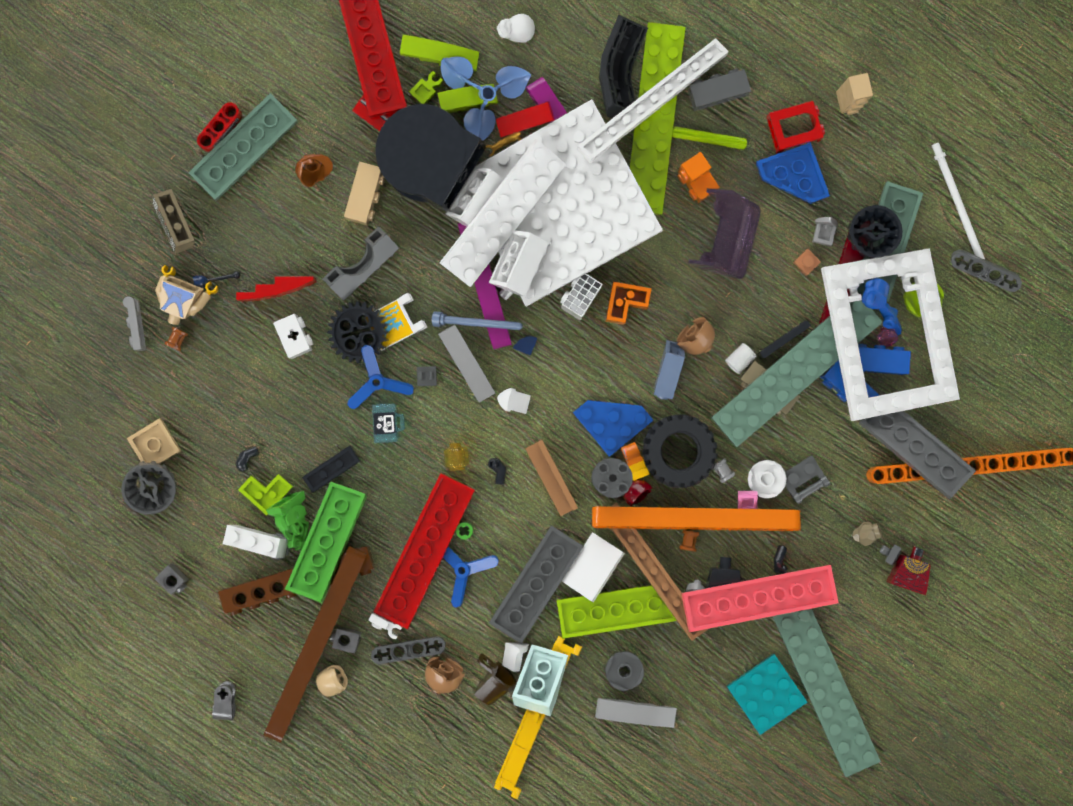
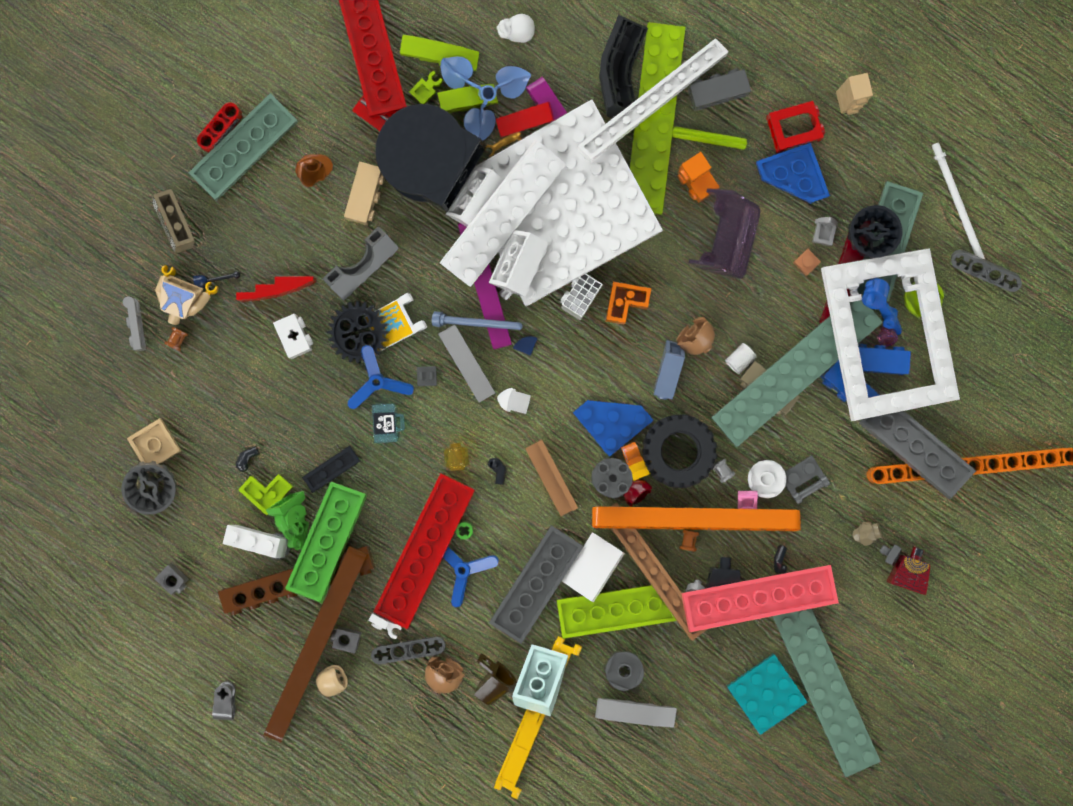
(513, 655): white tile -> none
(783, 339): black tile -> none

